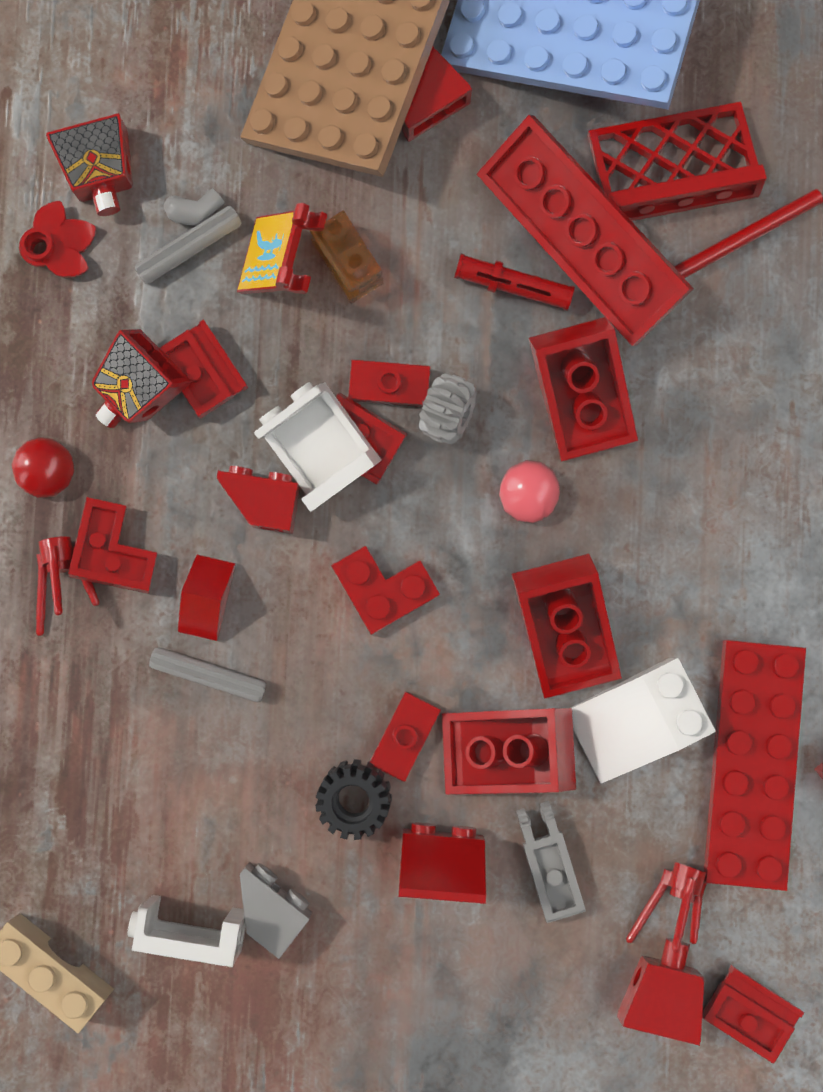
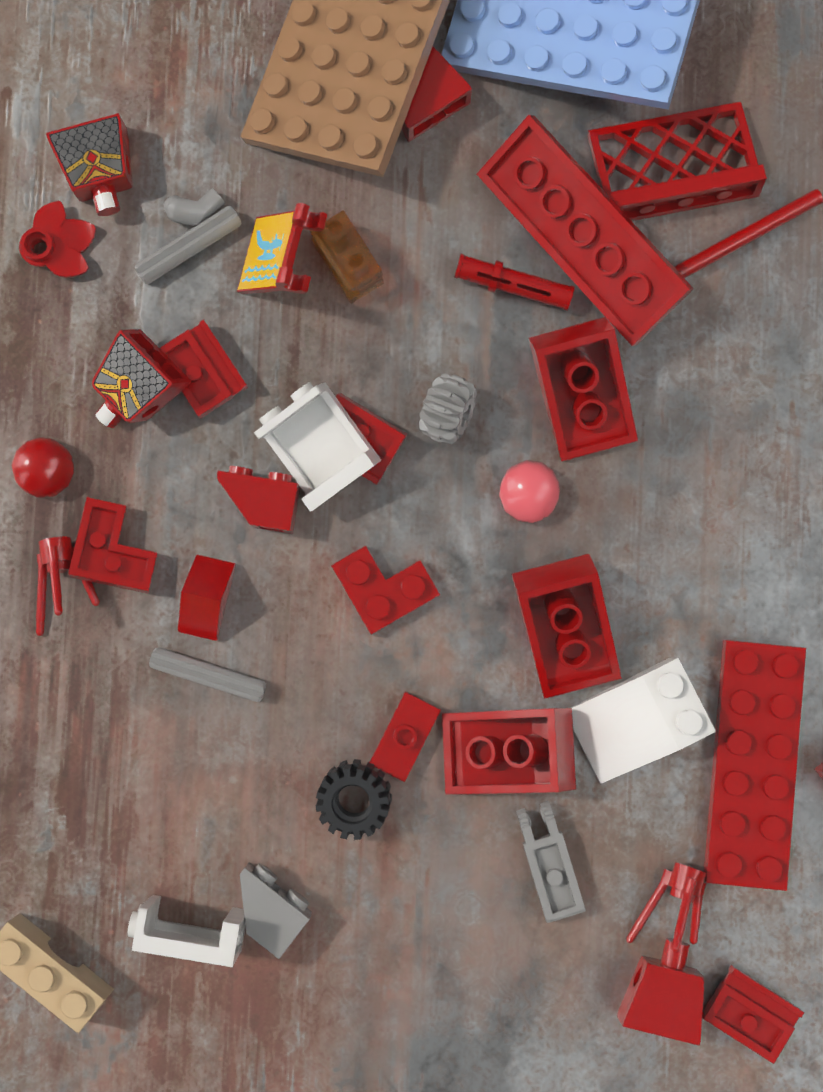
(388, 383): red plate -> none
(443, 864): red slope -> none

